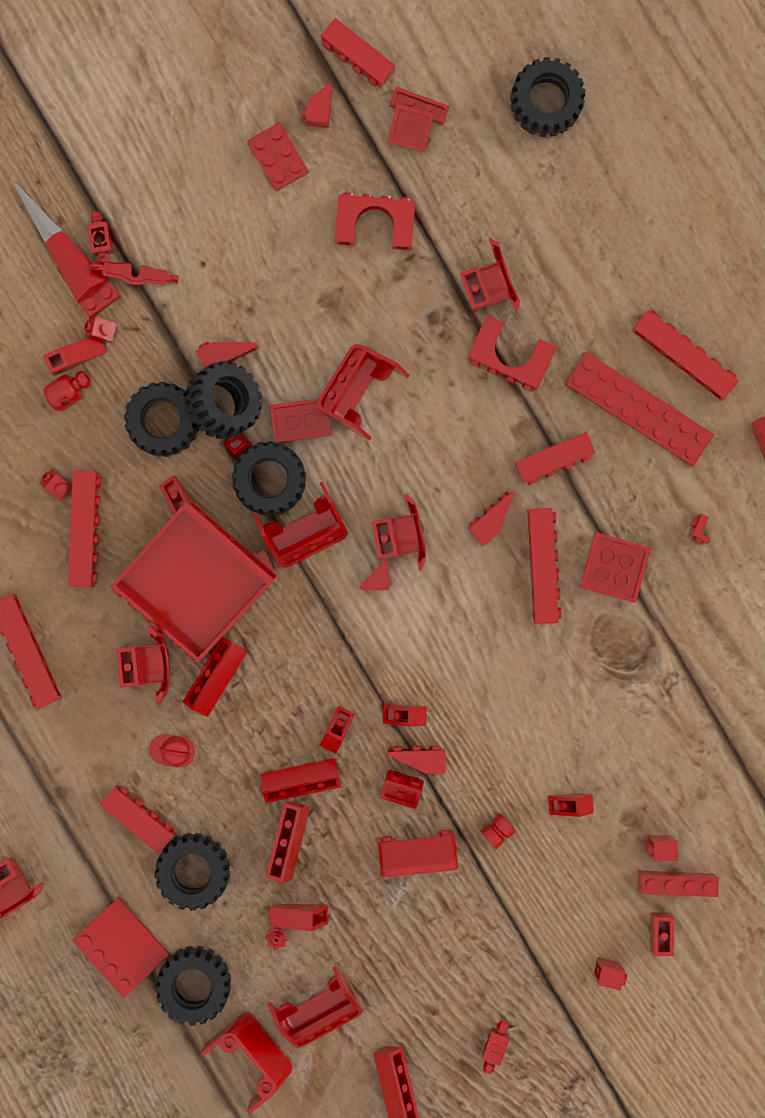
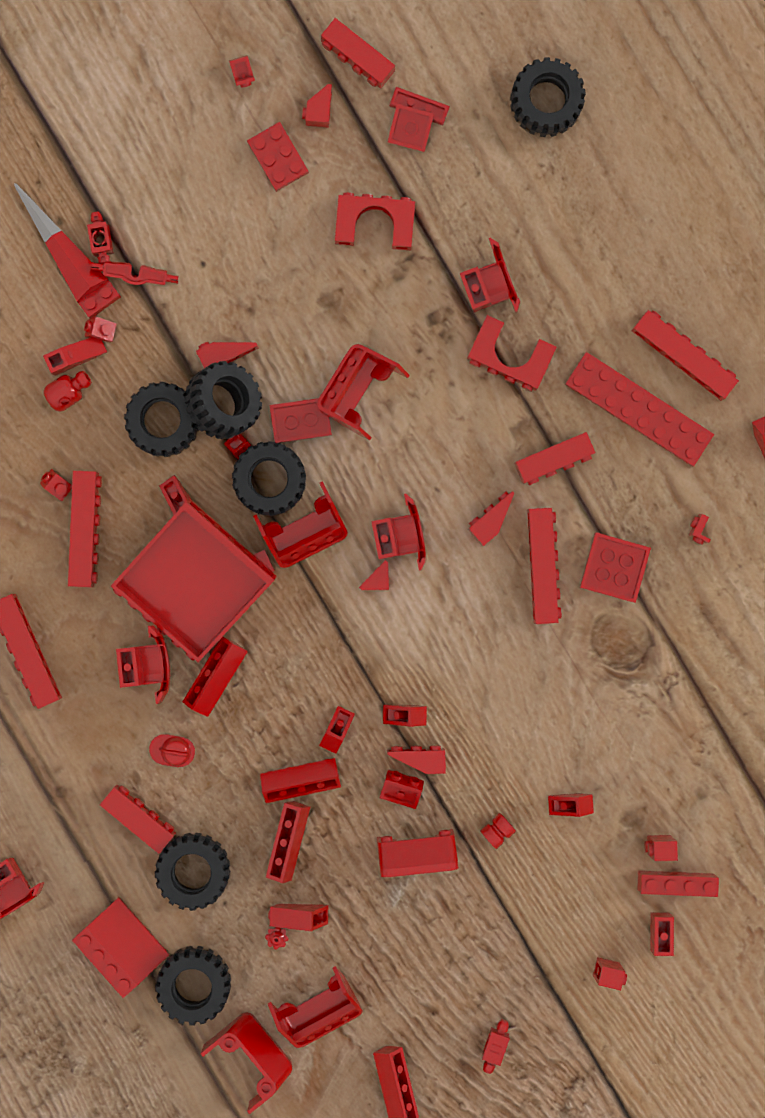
(242, 71): none -> red bracket

